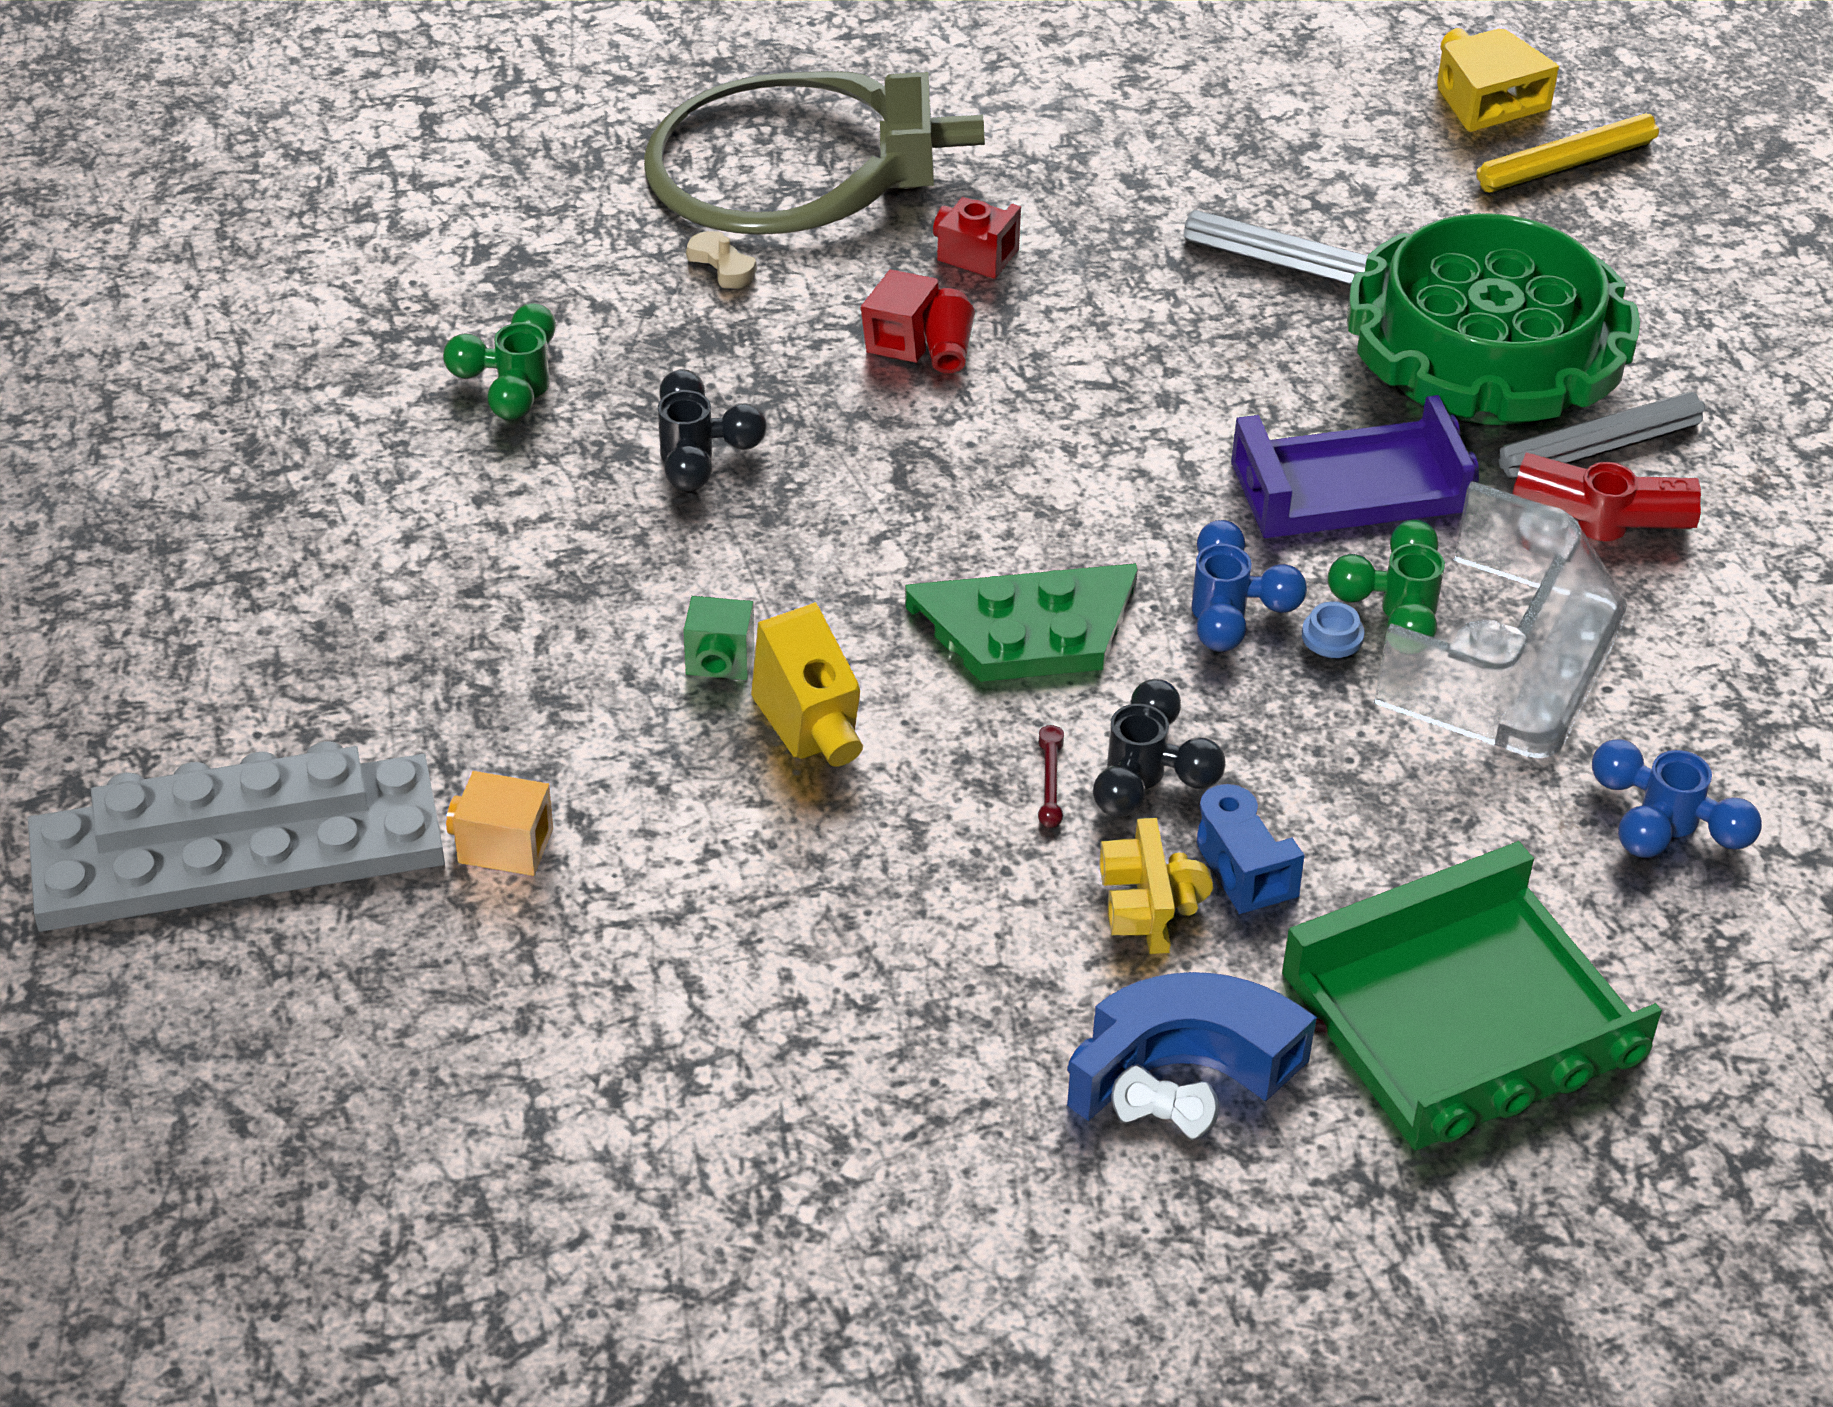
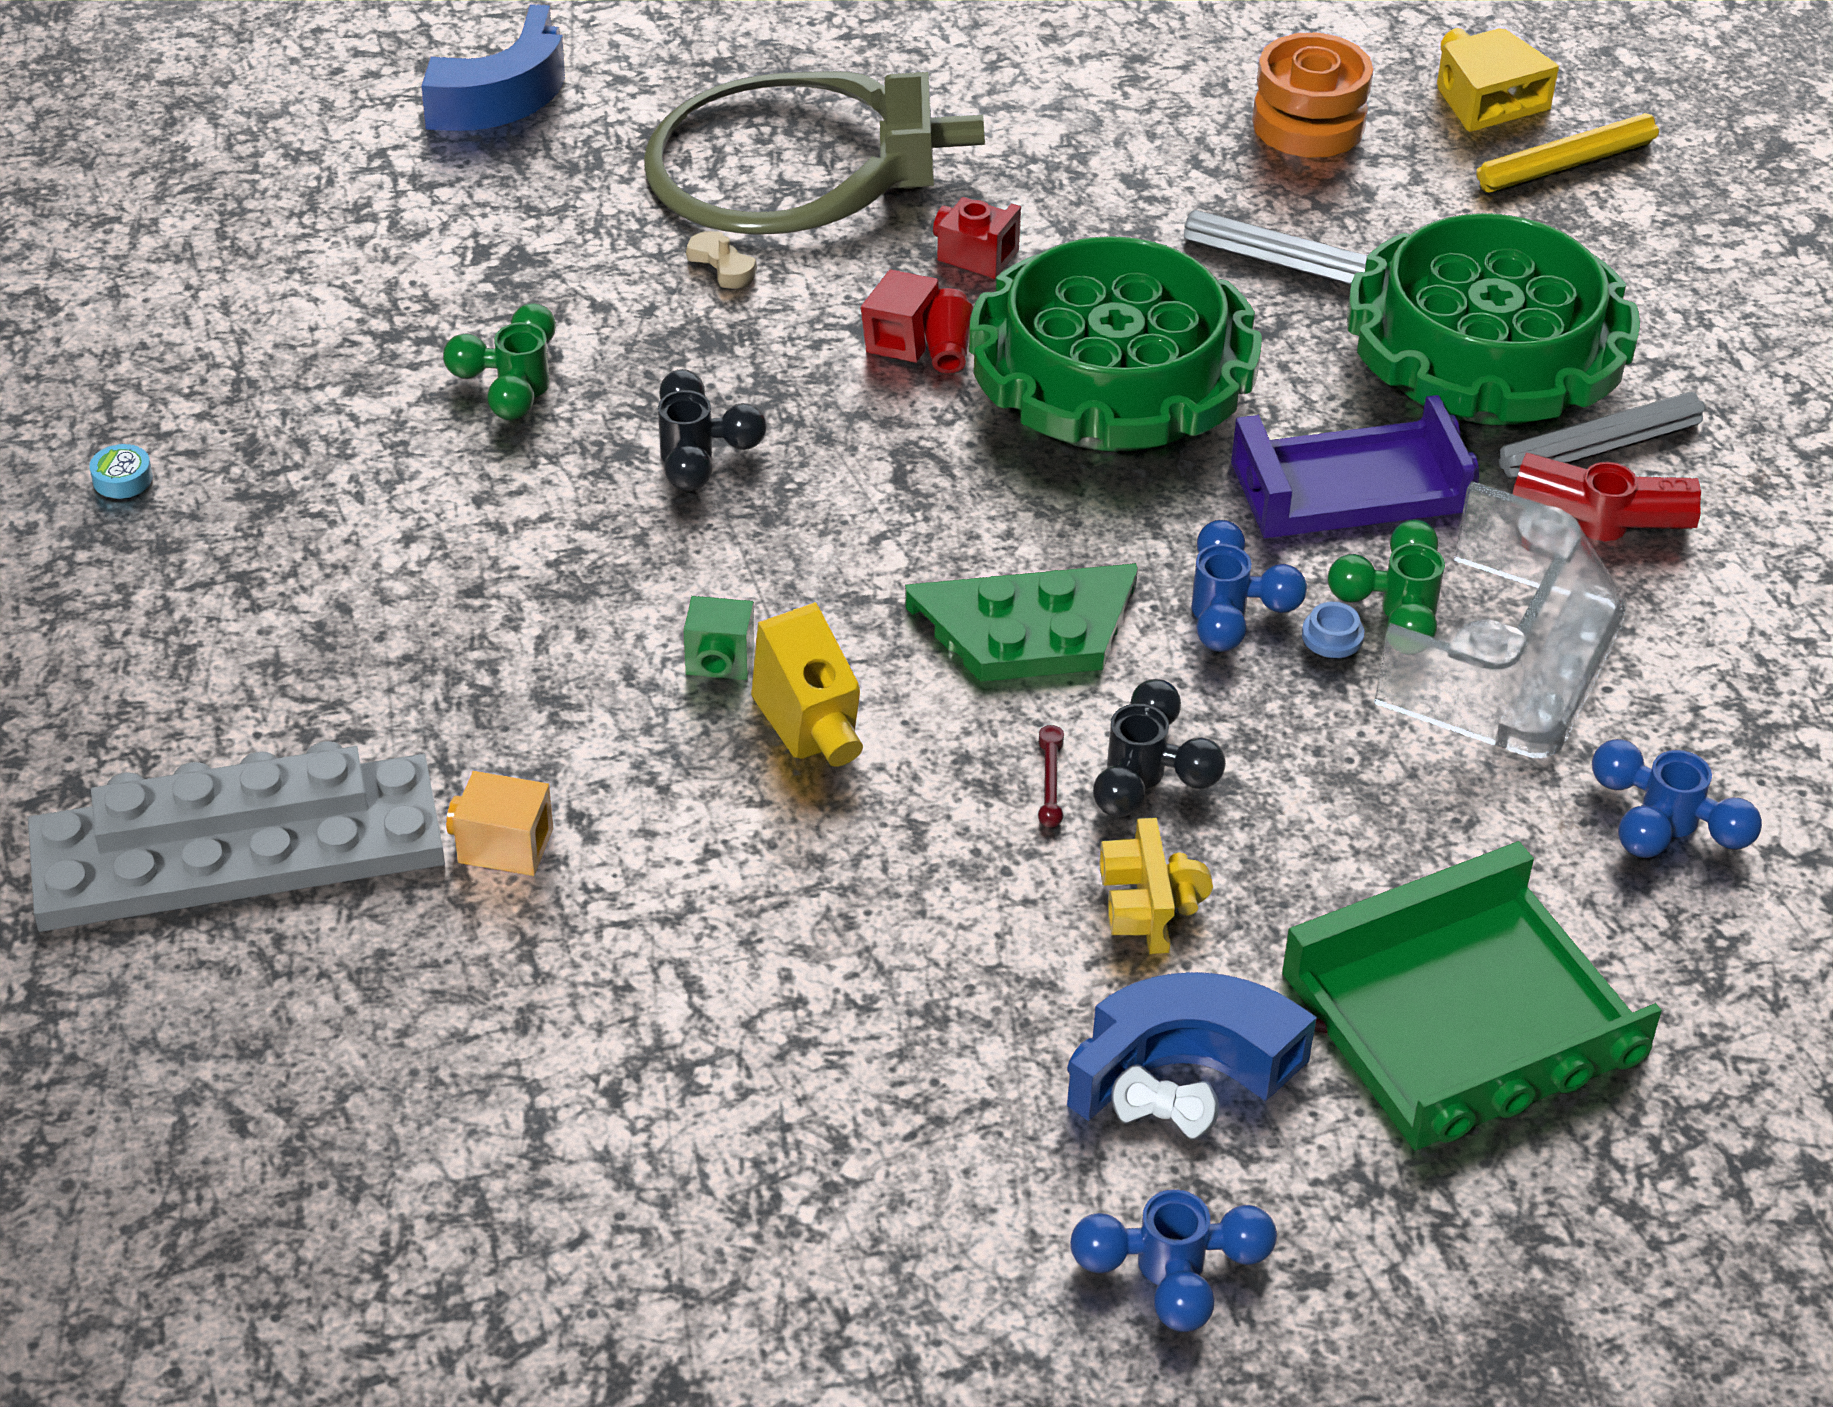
(121, 471): none -> medium azure tile
(496, 87): none -> blue arch
(1115, 344): none -> green piece
(1182, 1296): none -> blue piece
(1244, 853): blue leg -> none
(1312, 94): none -> orange wheel

